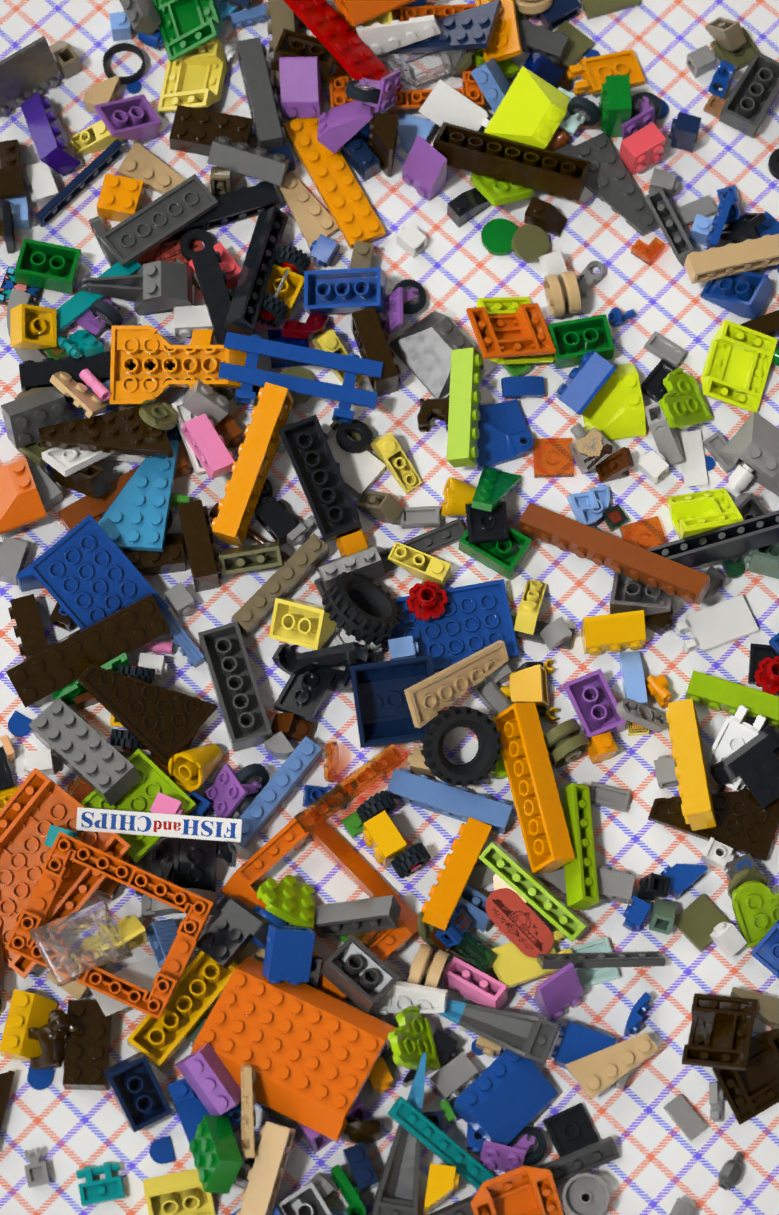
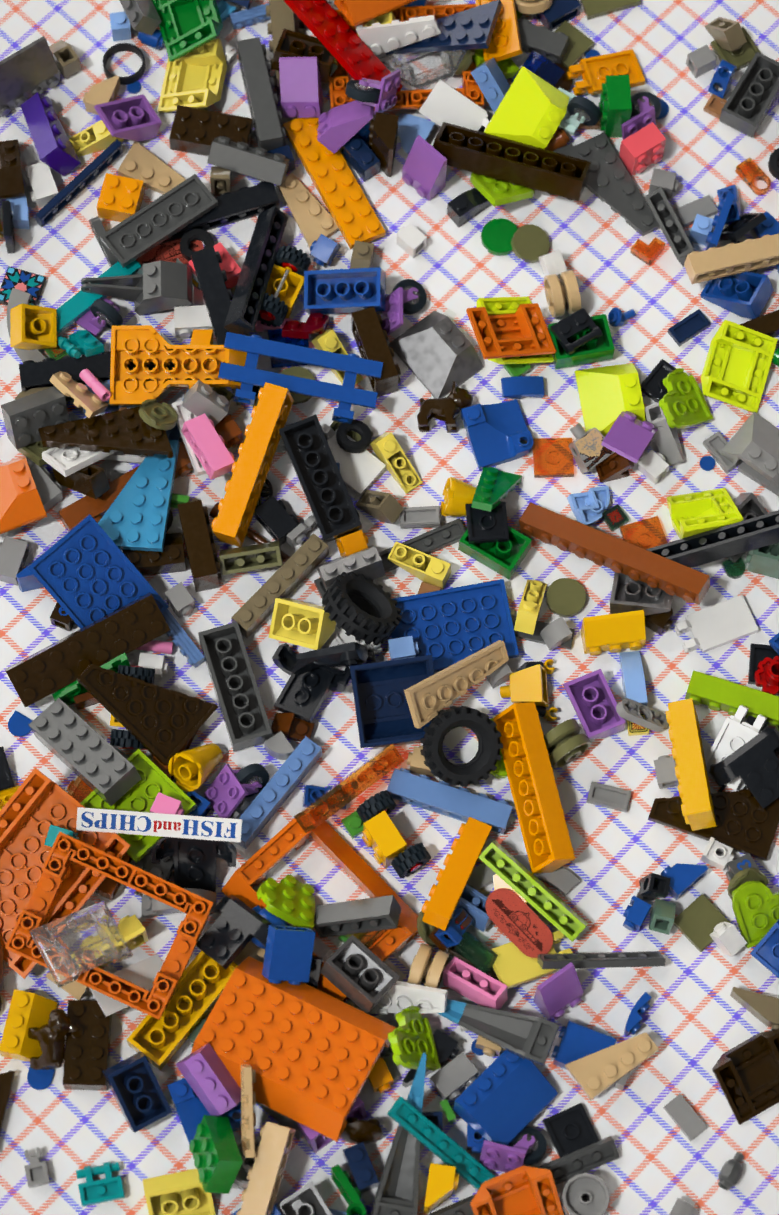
(6, 743): light nougat tile -> none
(28, 625): dark brown brick -> none
(40, 760): white brick -> none
(48, 266): green brick -> none
(161, 937): medium blue brick -> none
(162, 1150): blue piece -> none
(322, 1186): light grey brick -> none
(332, 762): clear orange tile -> none
(427, 601): red plant -> none
(464, 407): lime brick -> none
(491, 696): light grey tile -> none
(545, 216): dark brown slope -> none
(566, 597): none -> olive tile
(573, 326): none -> black plate
(581, 872): lime brick -> none
(585, 381): slope -> none
(587, 279): light grey piece -> none
(594, 976): light aqua tile -> none
(601, 747): light orange brick -> none
(615, 885): light grey brick -> none
(629, 436): none -> medium lavender slope
(658, 687): light orange plate -> none
(665, 349): light grey tile -> none
(684, 131): dark blue brick -> none
(689, 327): none -> dark blue tile
(694, 460): white sticker -> none
(716, 581): flat silver brick -> none
(716, 1100): light grey plate -> none
(720, 1032): dark brown slope -> none
(740, 478): white brick -> none
(749, 173): none -> clear orange piece

